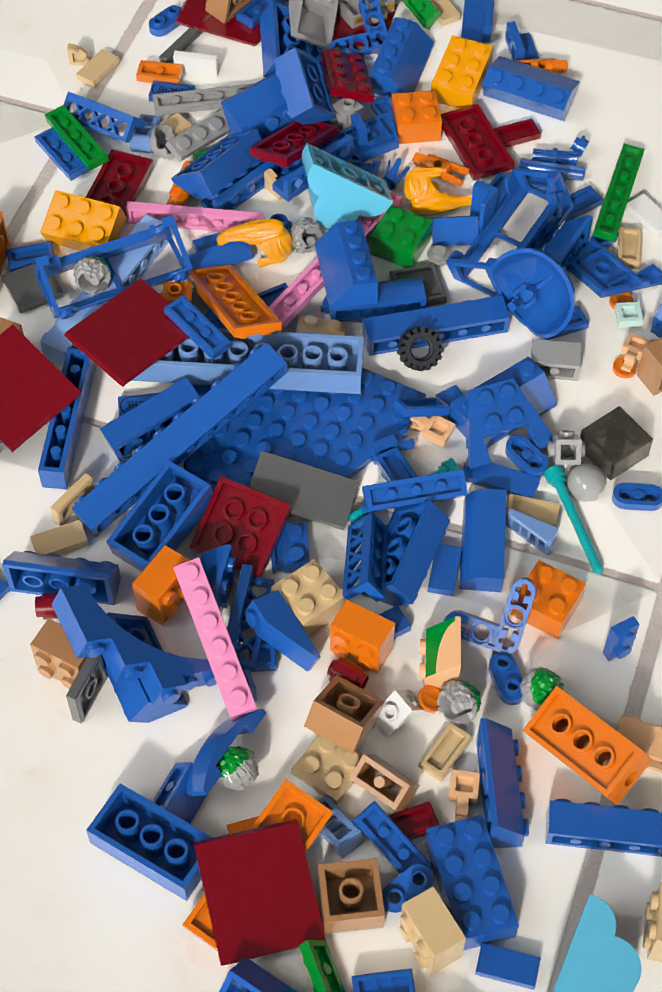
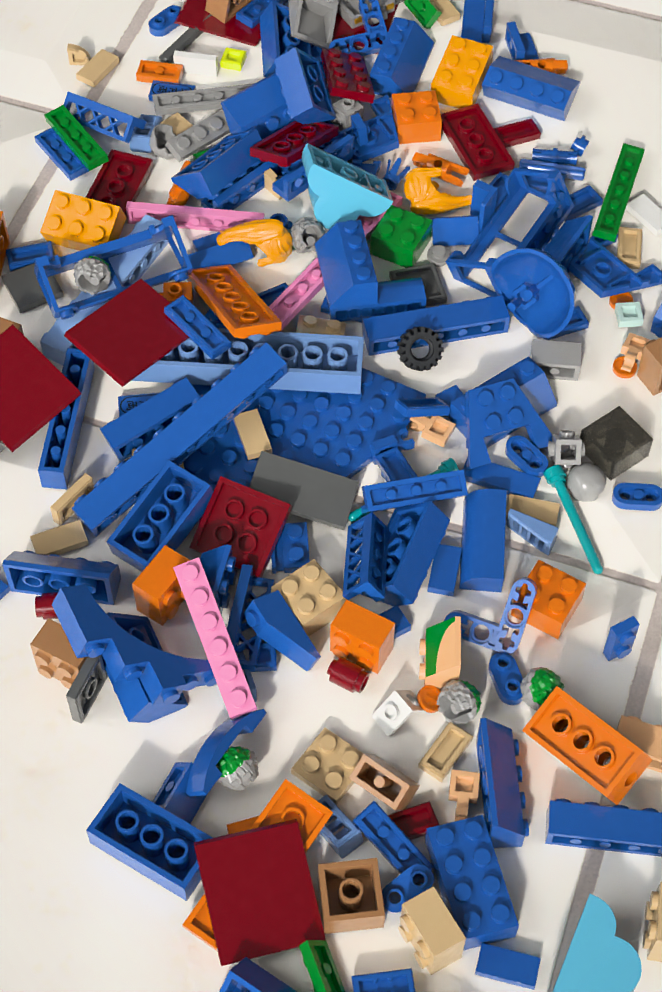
(233, 59): none -> neon yellow tile
(252, 434): none -> tan tile
(344, 714): medium nougat brick -> none

